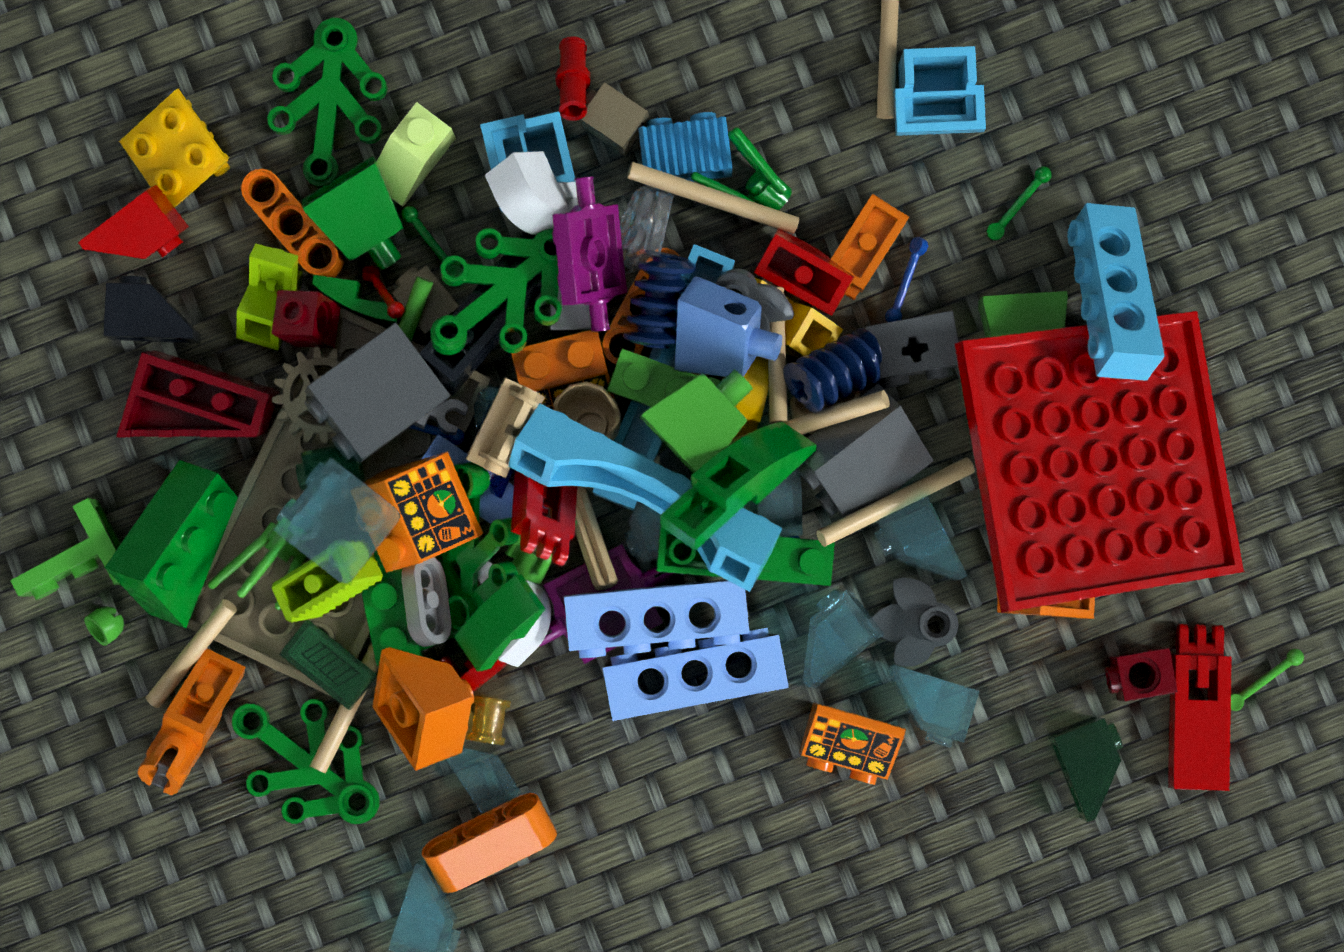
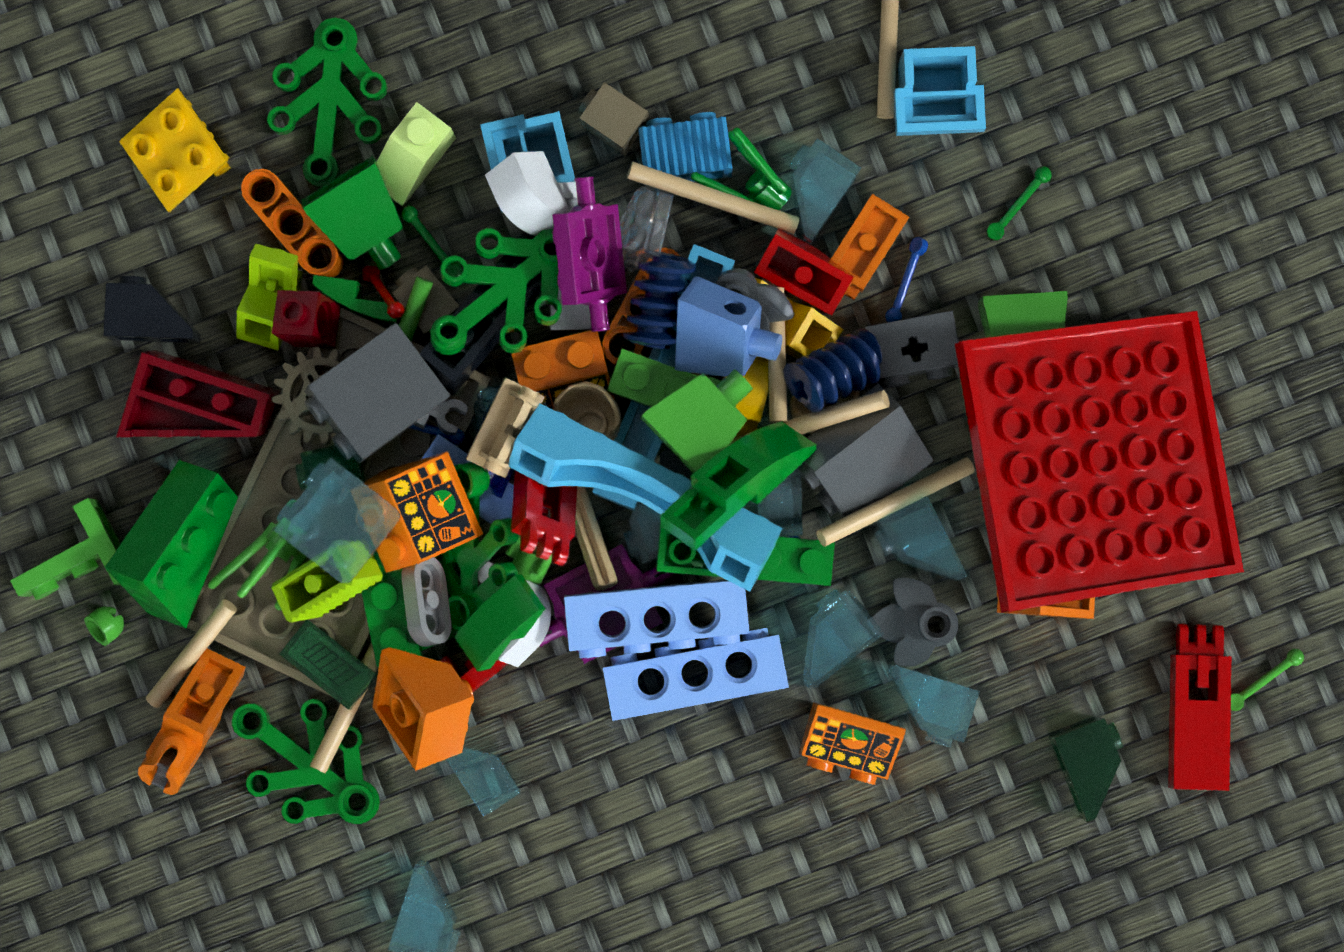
(139, 228): red slope -> none
(488, 720): clear yellow bush -> none
(489, 842): orange beam -> none
(572, 78): red pin -> none
(819, 185): none -> clear light blue slope
(1115, 292): medium azure brick -> none
(1160, 669): dark red brick -> none

